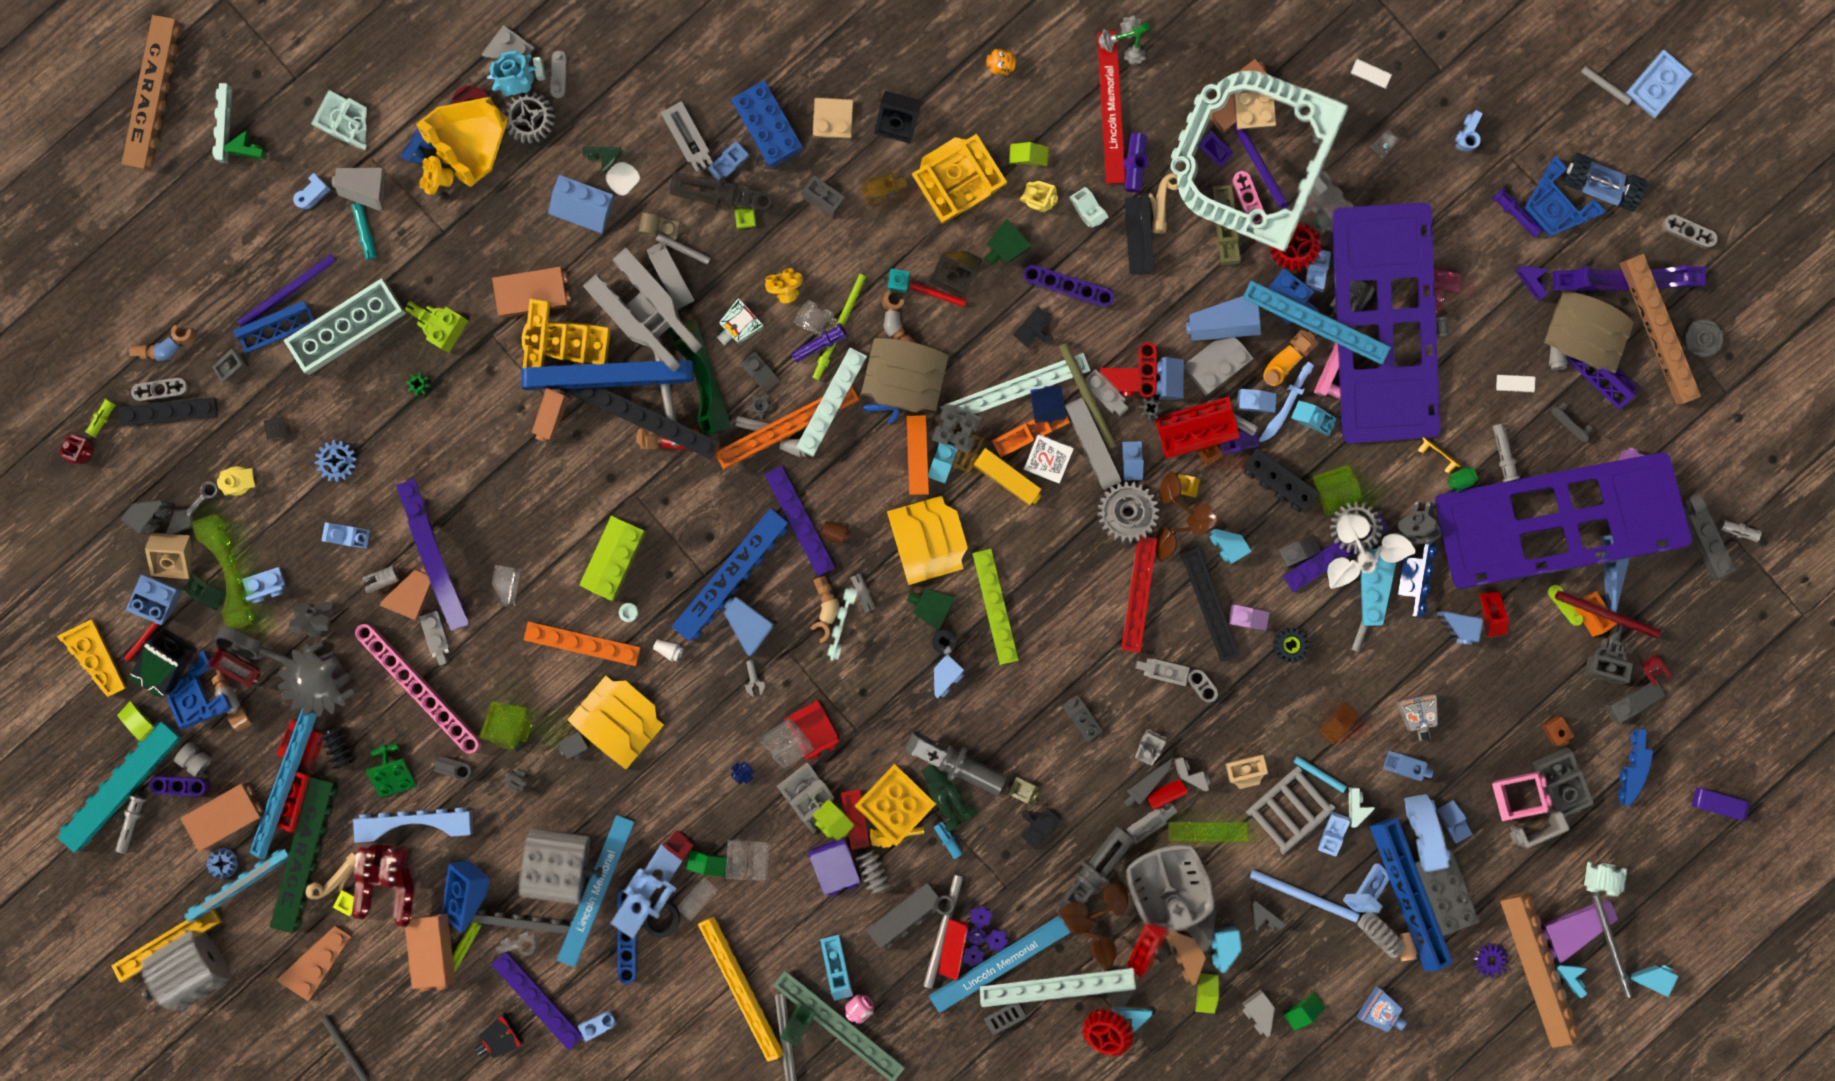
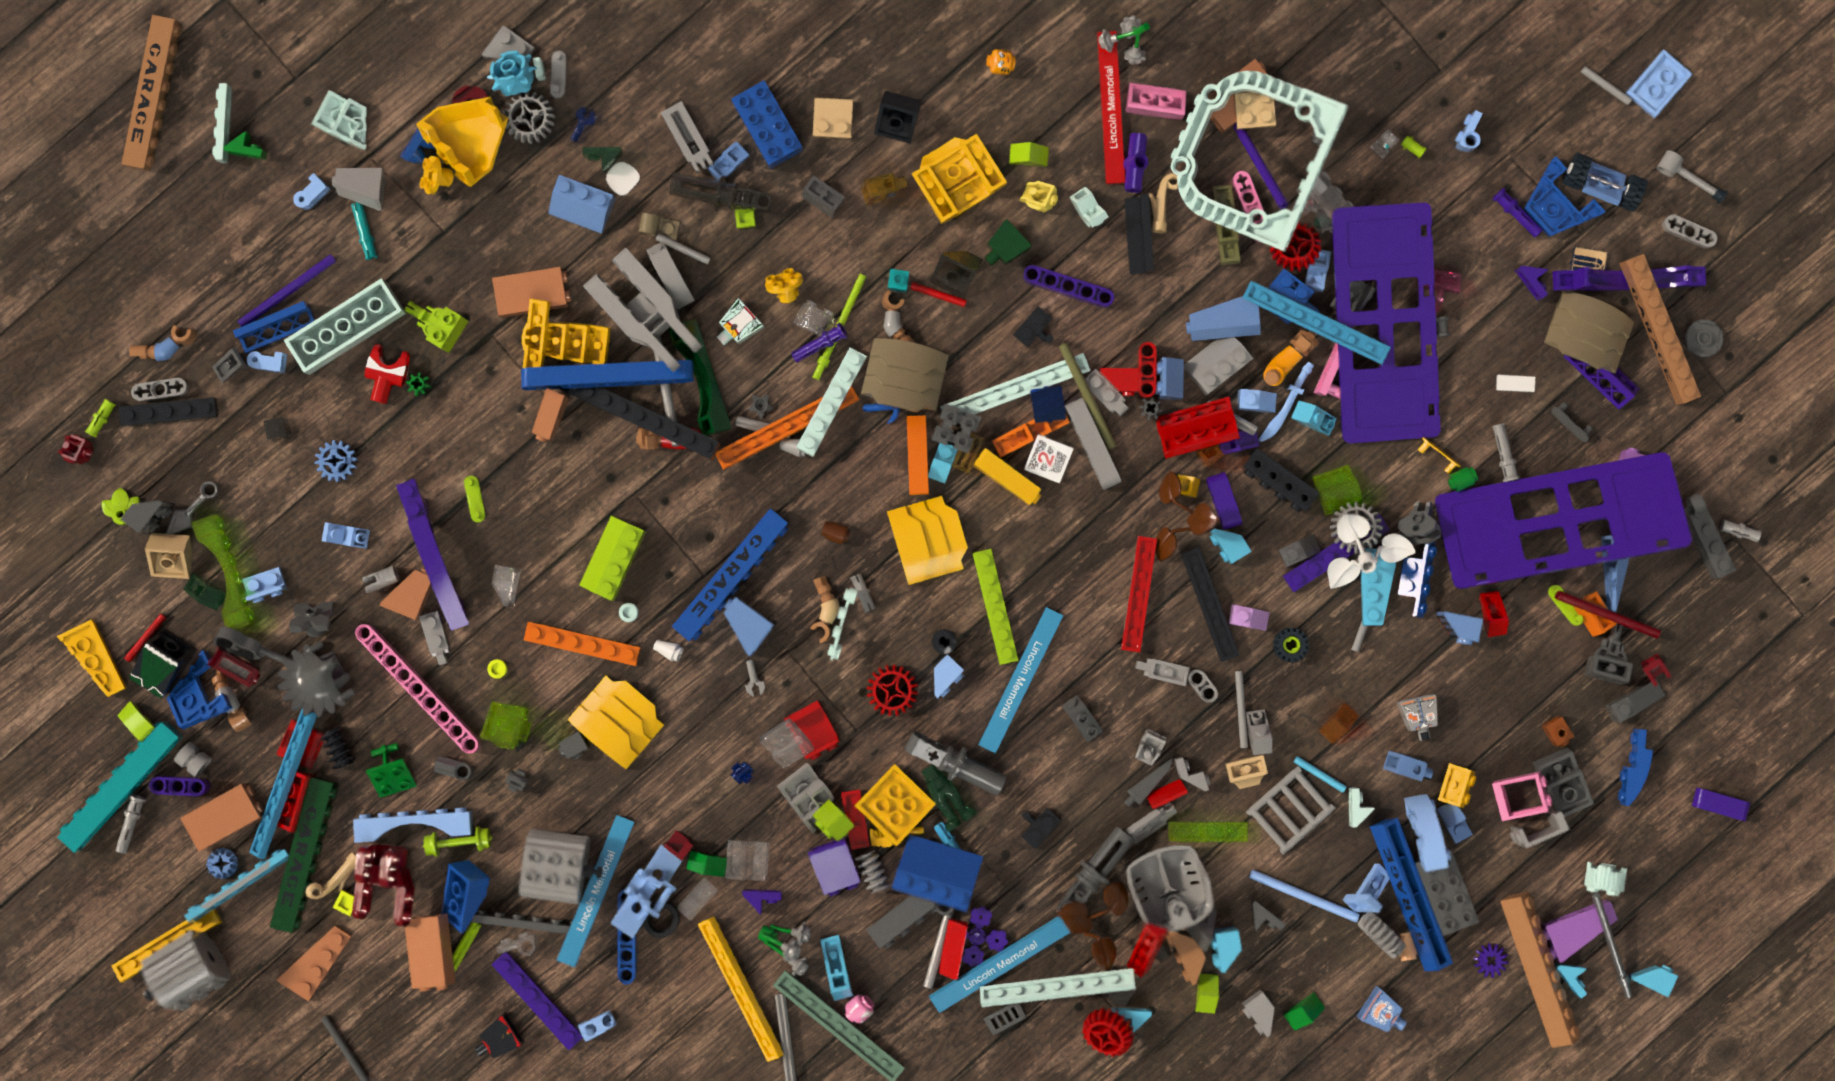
(118, 504): none -> lime plate
(153, 599): medium blue slope -> none
(236, 481): light yellow hand -> none
(268, 363): none -> light blue leg
(384, 374): none -> red connector
(433, 844): none -> lime piece
(474, 498): none -> lime piece
(497, 668): none -> neon yellow tile
(582, 122): none -> clear blue bar
(756, 897): none -> dark purple slope
(760, 372): dark grey slope -> none
(791, 950): none -> light grey plant
(797, 1025): clear green slope -> none
(799, 521): dark purple plate -> none
(885, 705): none -> red gear
(931, 606): dark green torso -> none
(937, 873): none -> blue slope
(1020, 680): none -> dark azure tile
(1025, 791): olive bracket -> none
(1128, 498): light grey gear -> none
(1132, 461): medium blue slope -> none
(1156, 101): none -> bright pink slope
(1215, 149): dark purple slope -> none
(1224, 500): none -> dark purple beam
(1241, 709): none -> light grey bar
(1259, 732): none -> light grey slope
(1333, 834): light blue slope -> none
(1371, 73): white sticker -> none
(1413, 146): none -> lime pin
(1457, 786): none -> yellow bracket
(1557, 359): light grey cone -> none
(1588, 258): none -> piece
(1672, 163): none -> light grey piece

